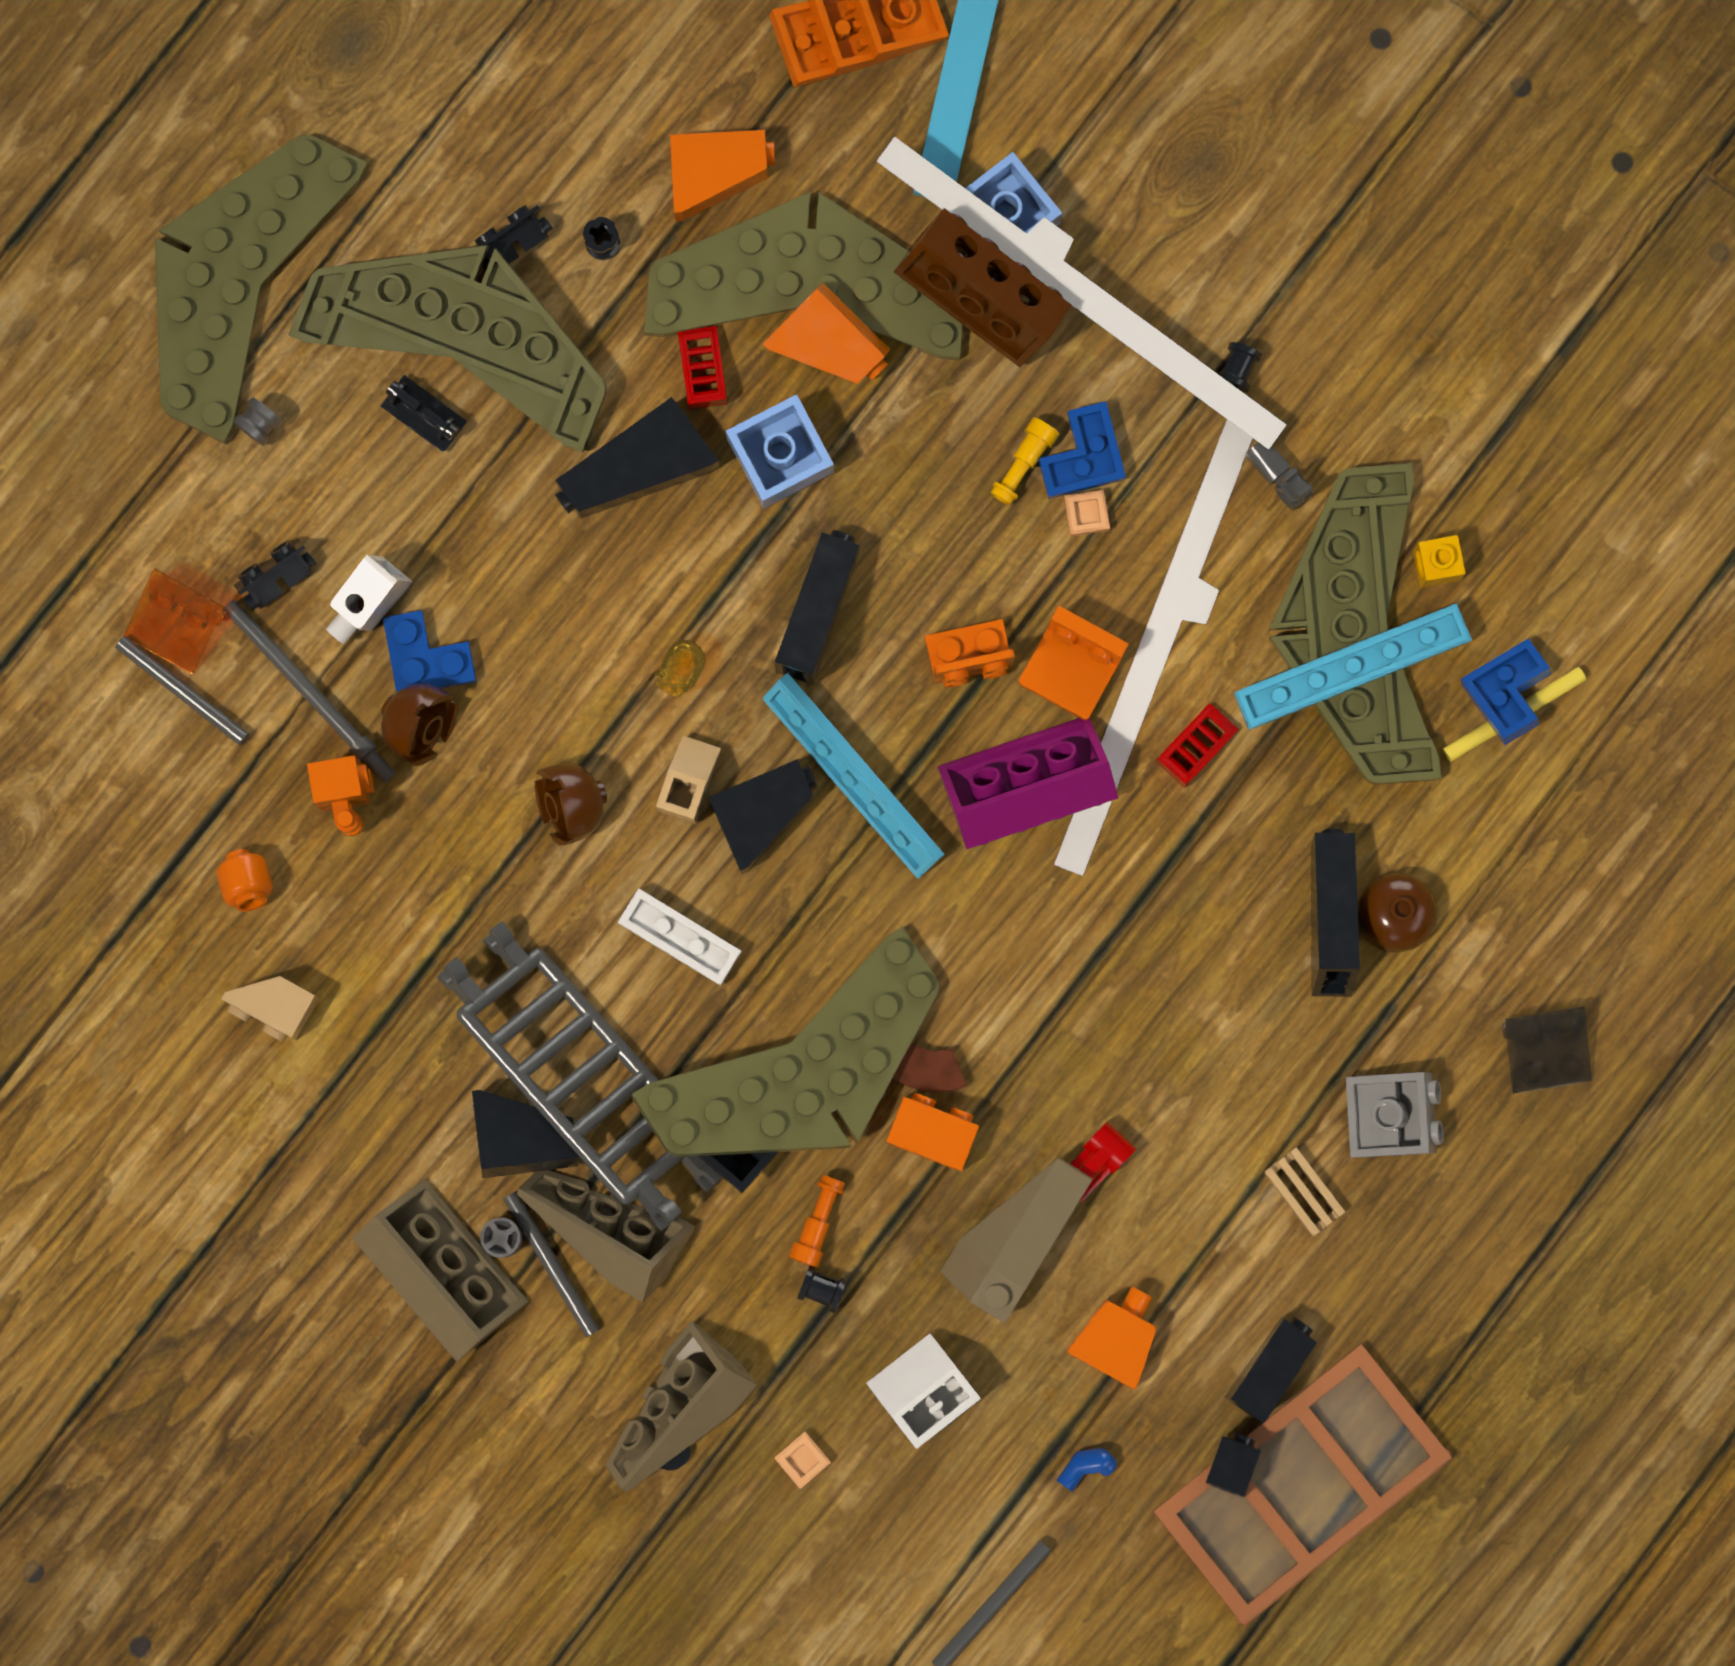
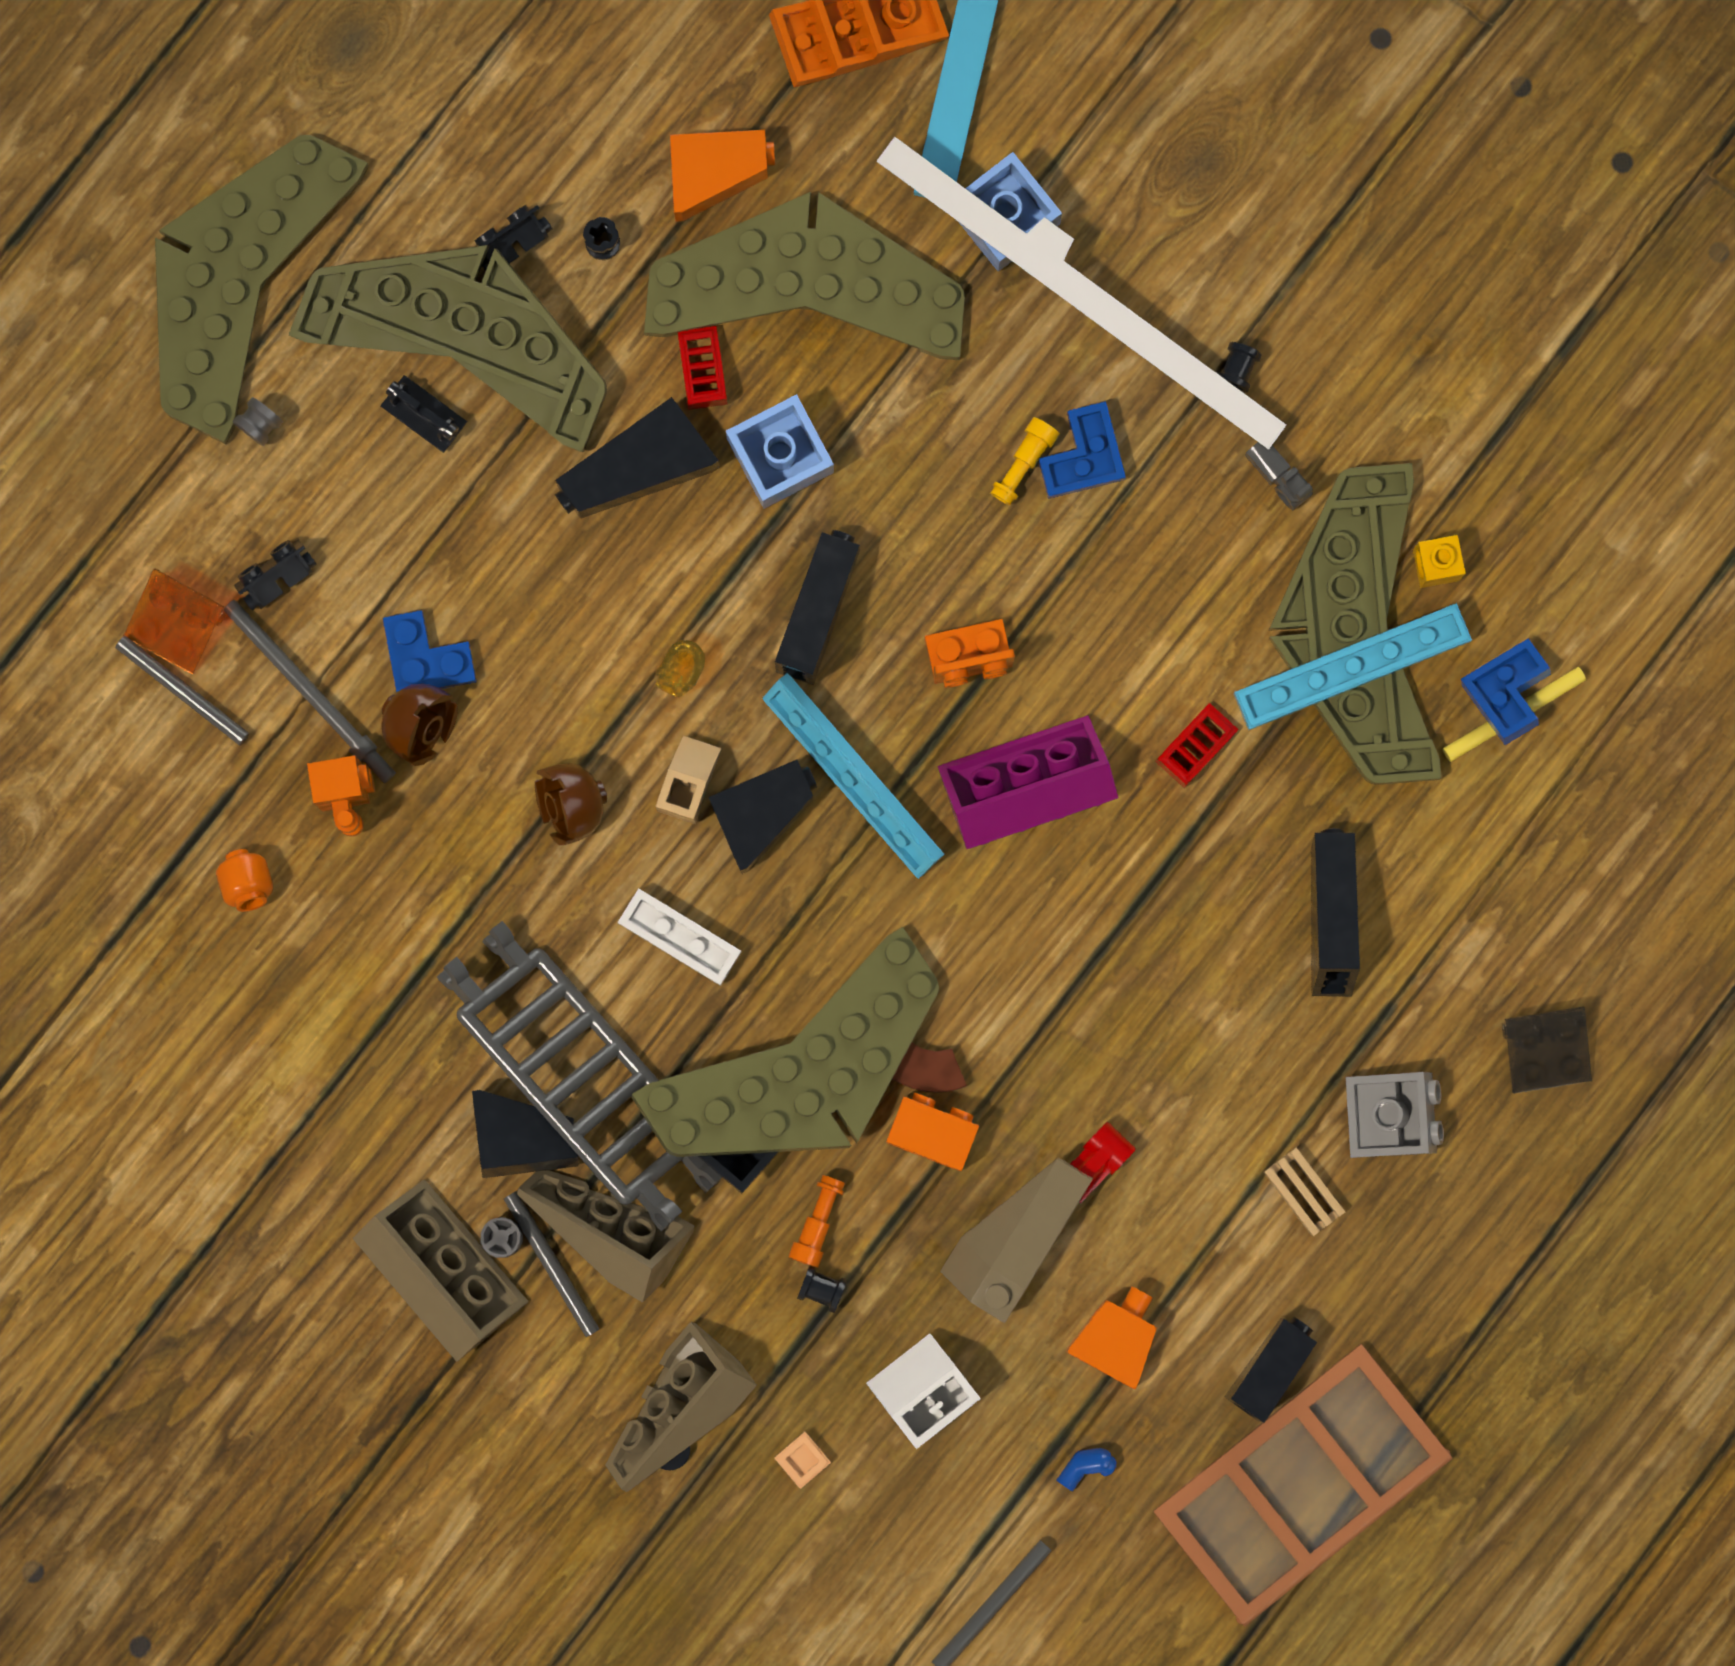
(274, 1002): tan slope -> none
(378, 585): white torso -> none
(830, 338): orange slope -> none
(976, 299): reddish brown brick -> none
(1073, 663): orange bracket -> none
(1086, 513): light nougat tile -> none
(1180, 598): white sticker -> none
(1234, 1465): black brick -> none
(1397, 912): reddish brown cylinder -> none

